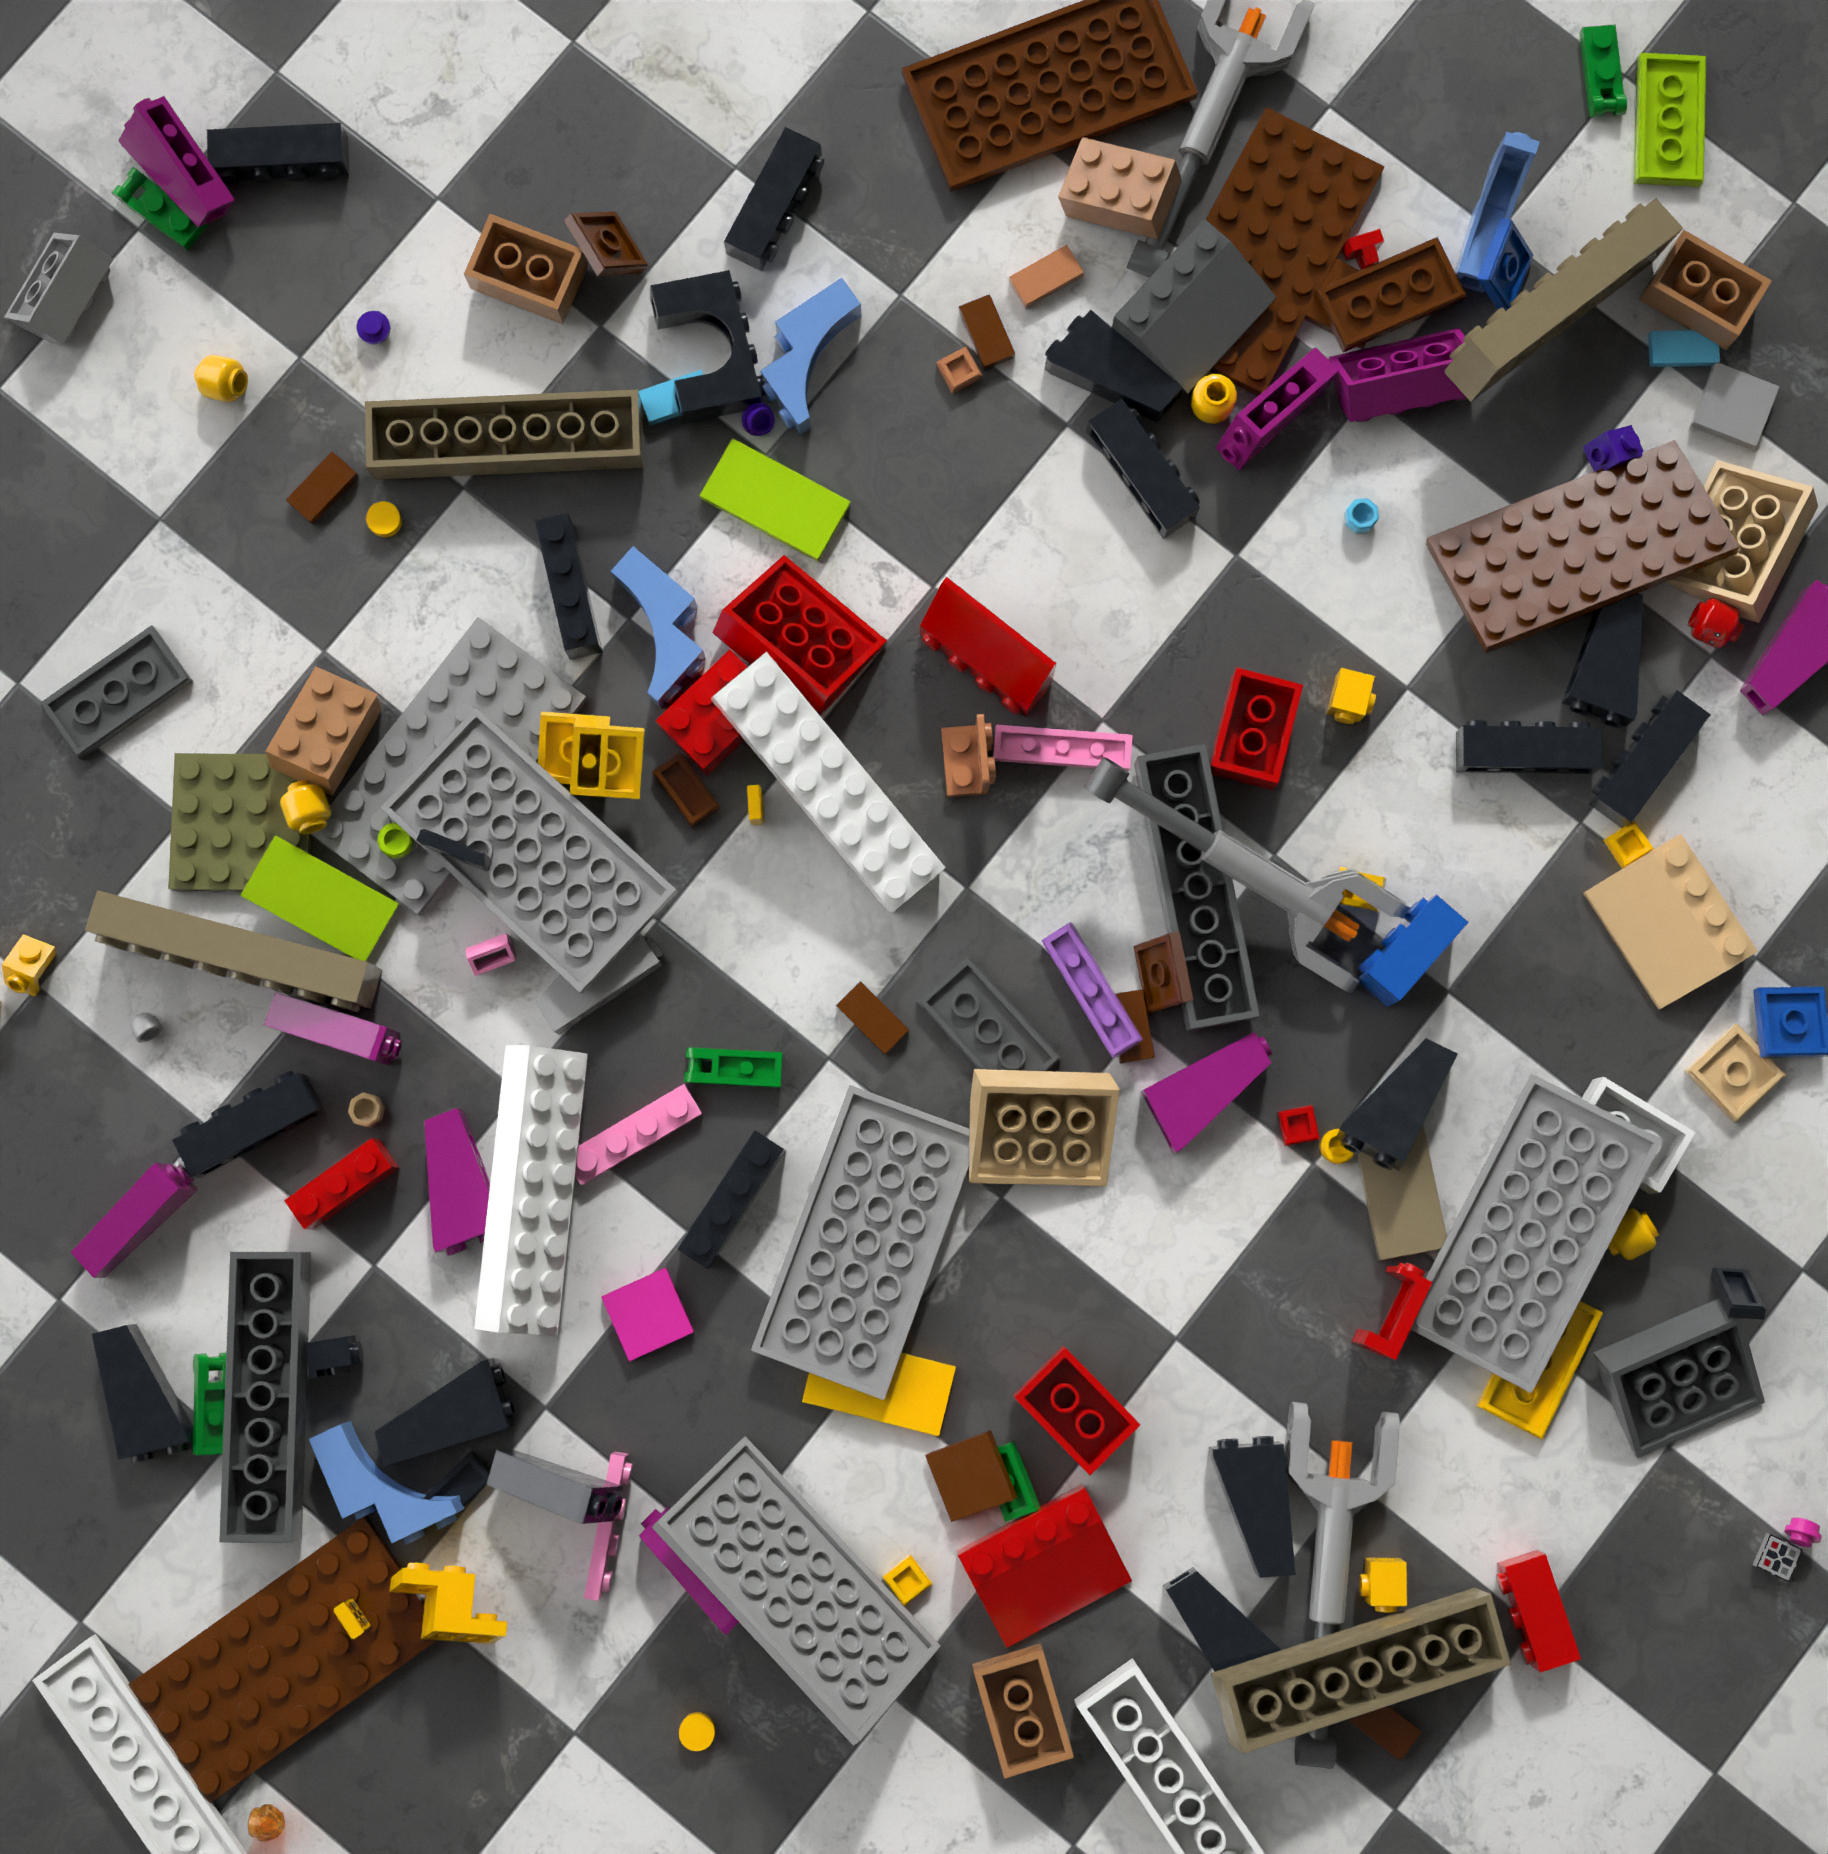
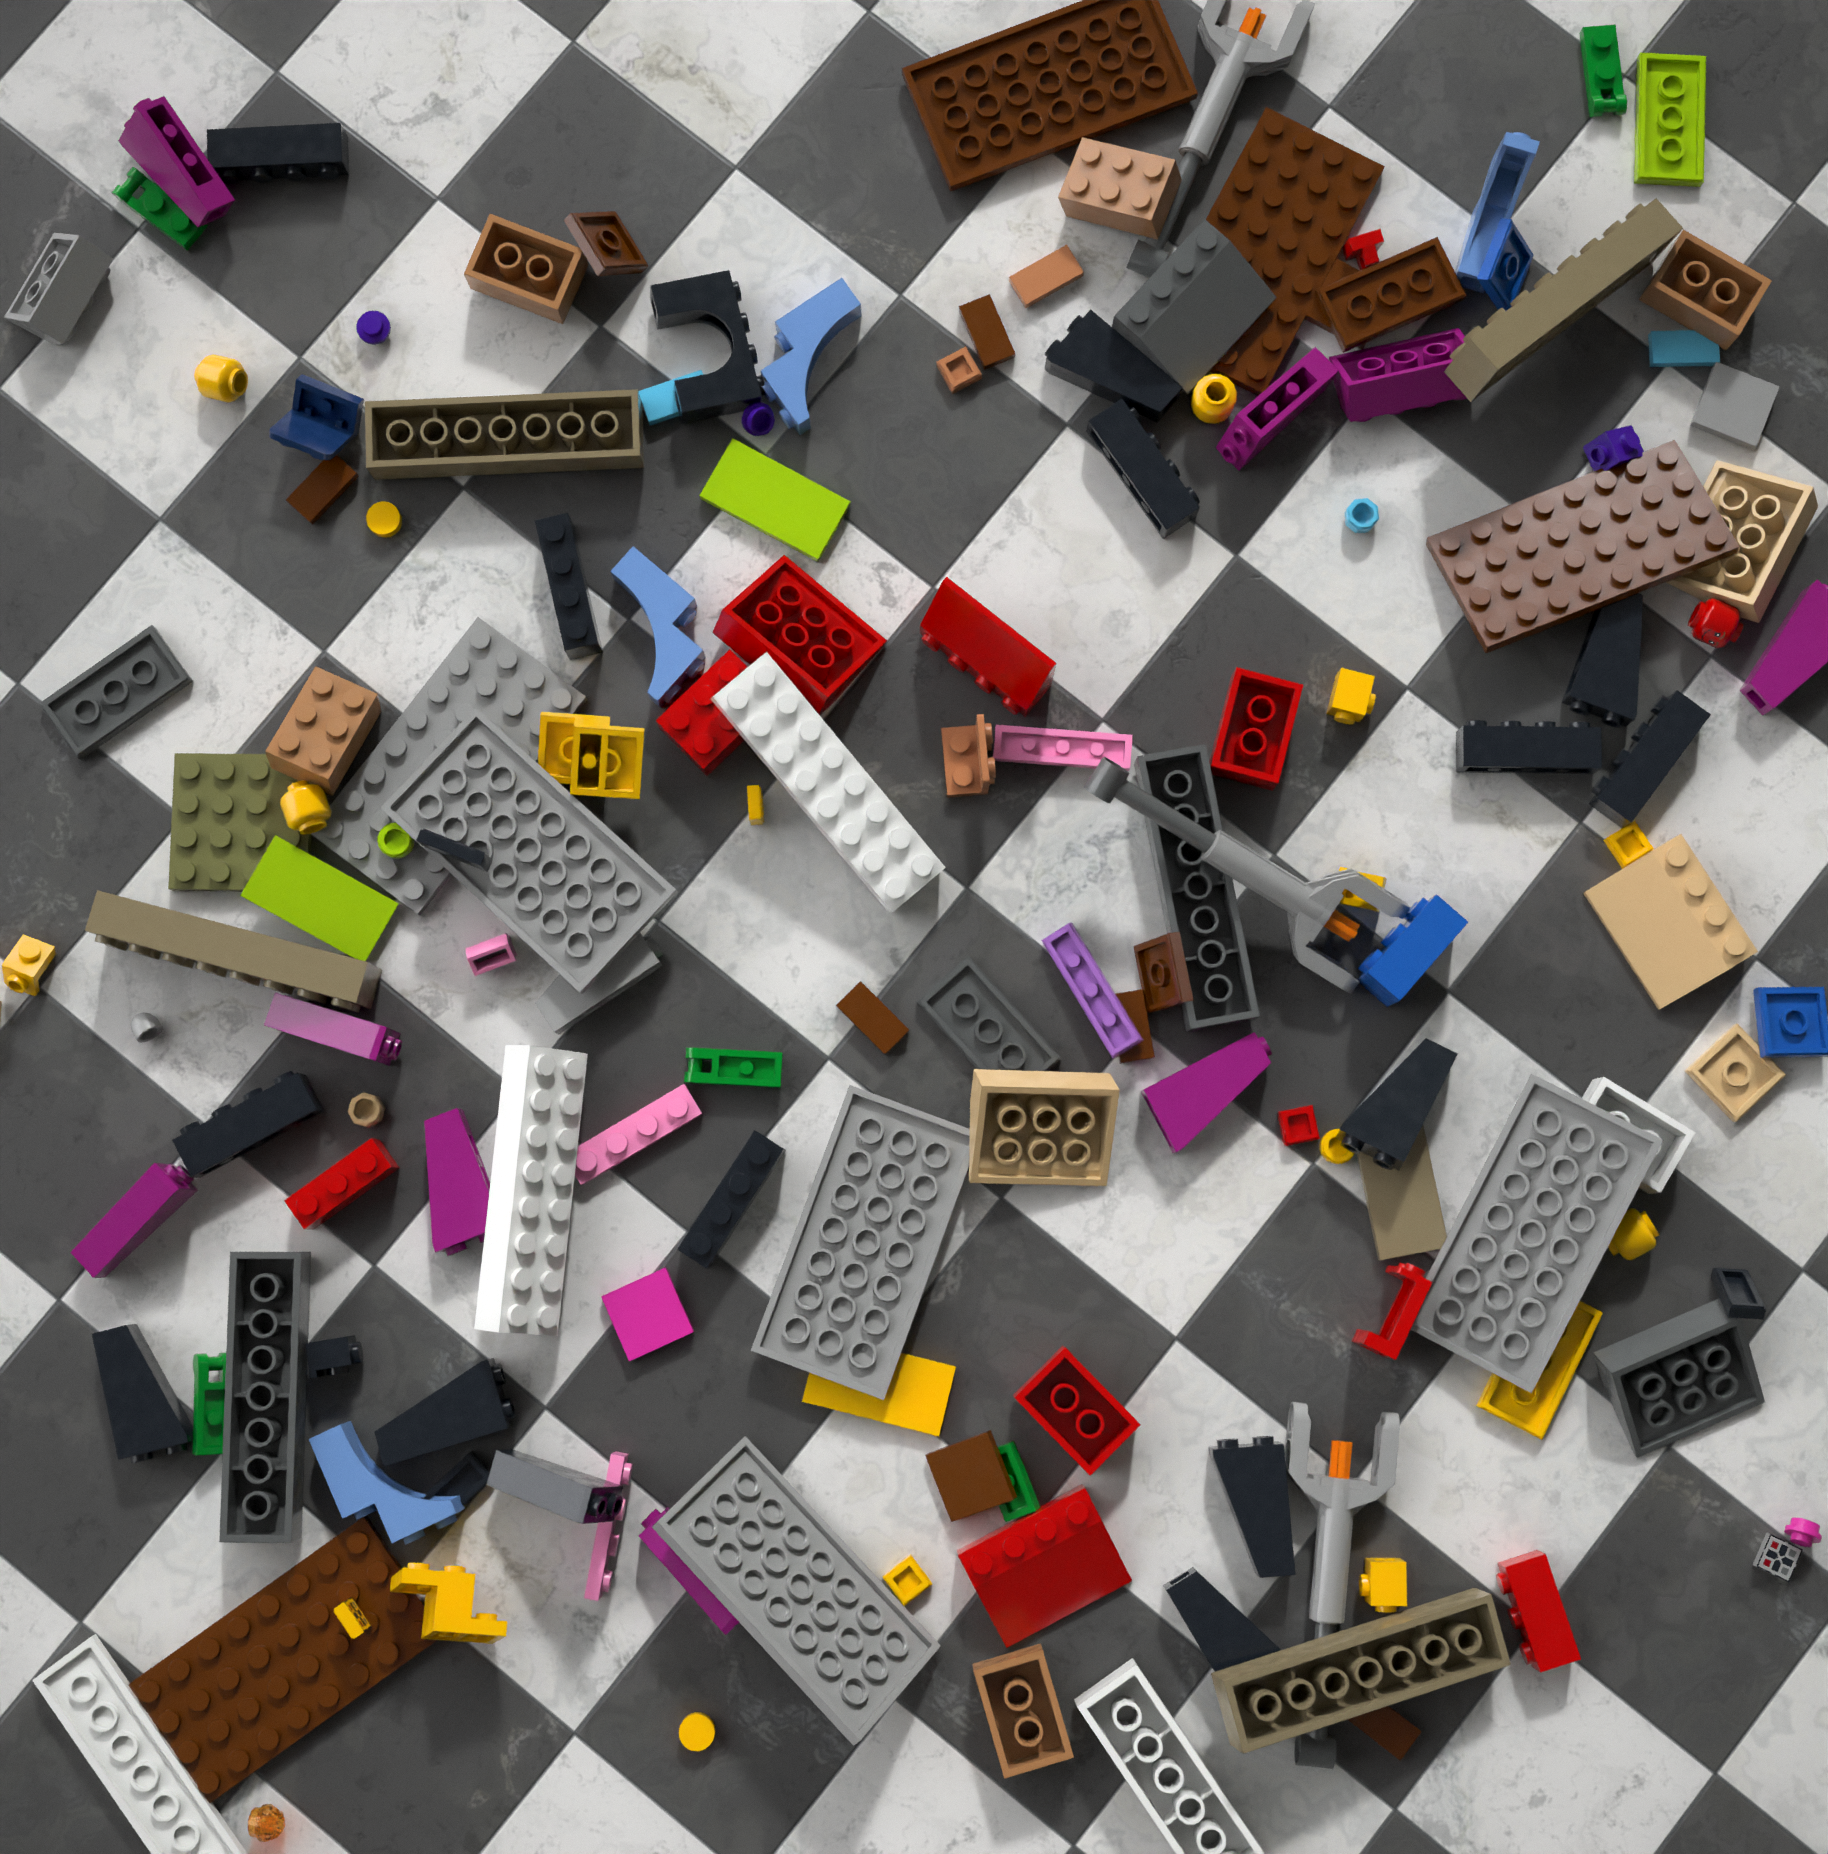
(320, 419): none -> dark blue bracket
(686, 790): reddish brown tile -> none
(774, 199): black brick -> none

